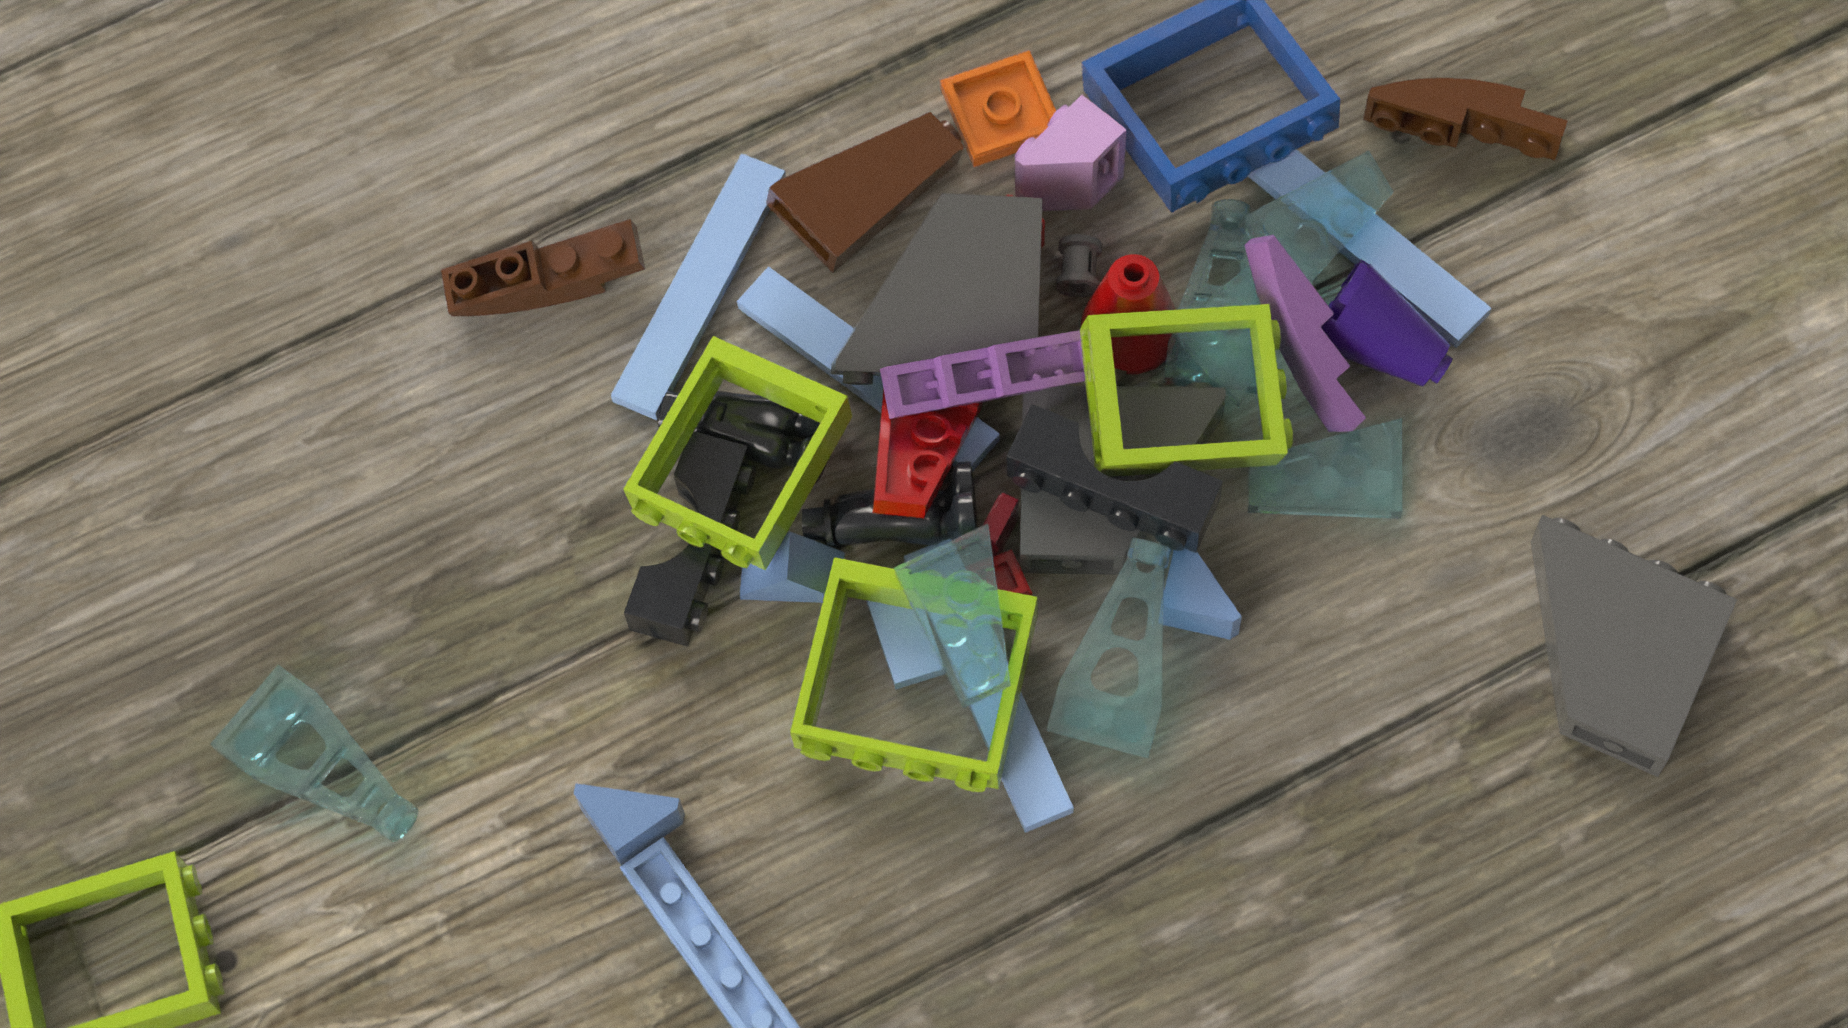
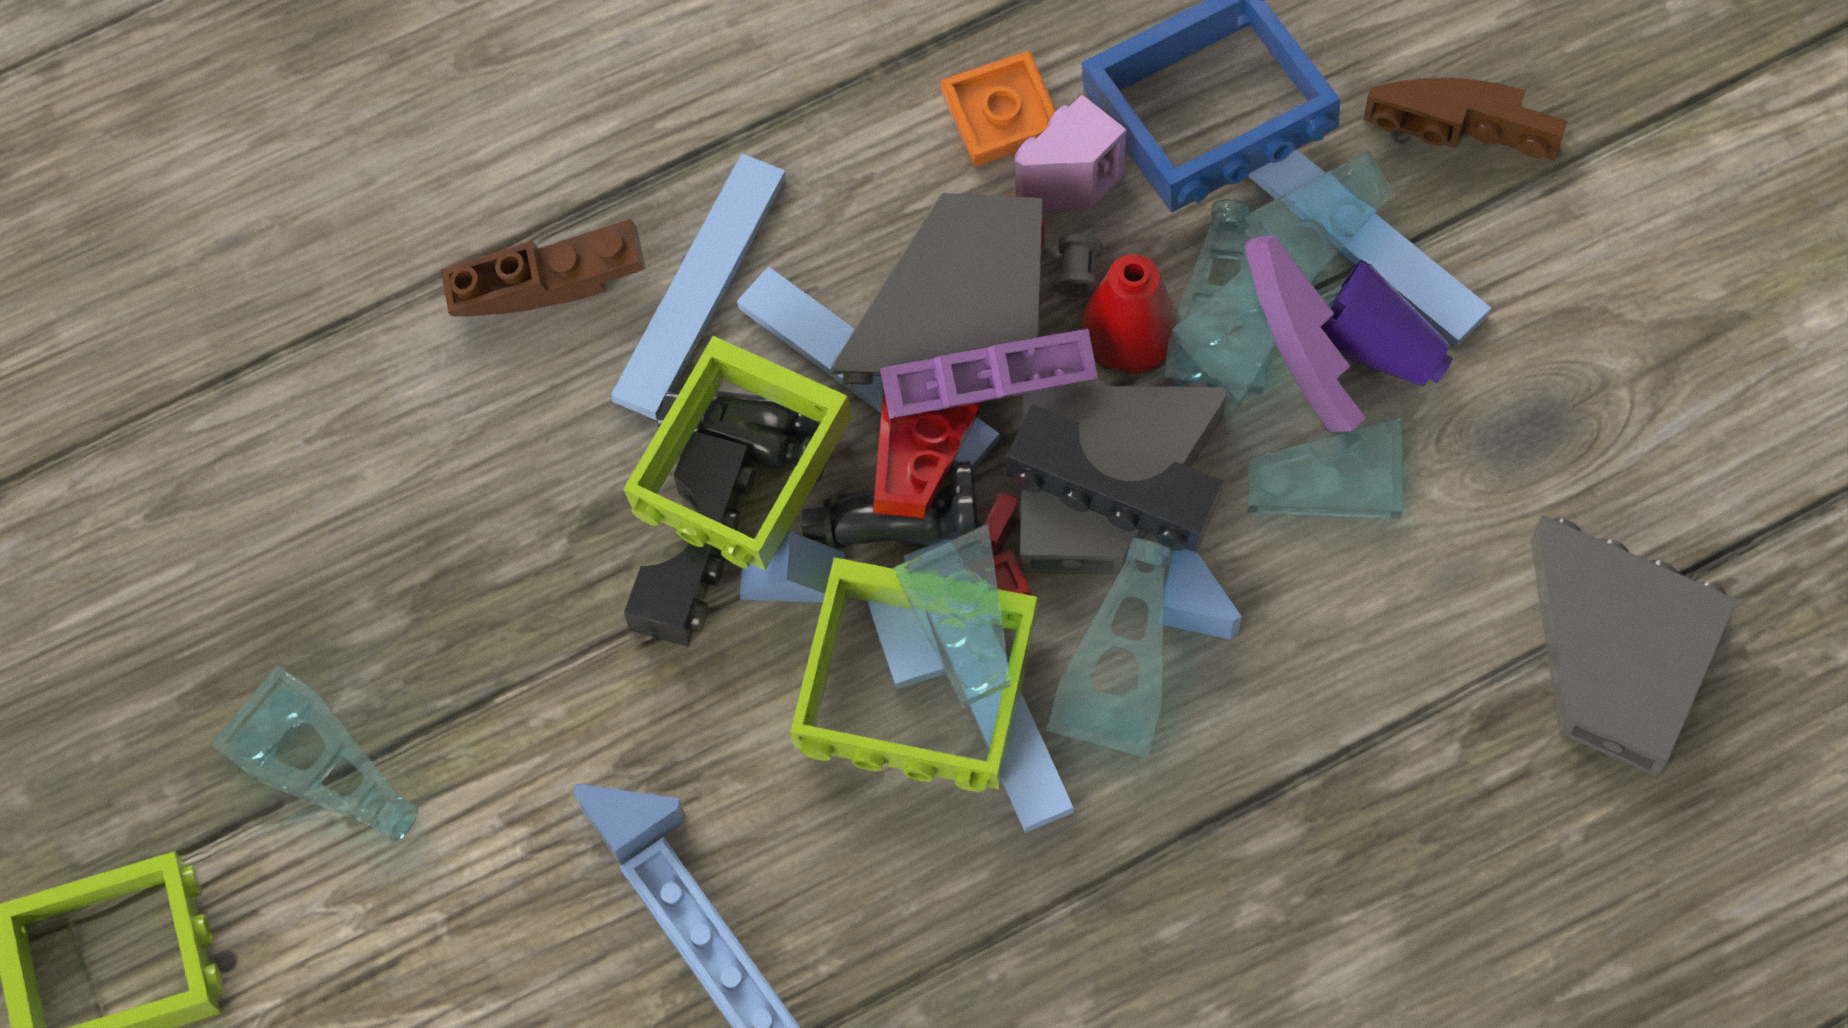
(861, 190): reddish brown slope -> none
(1103, 399): lime window -> none

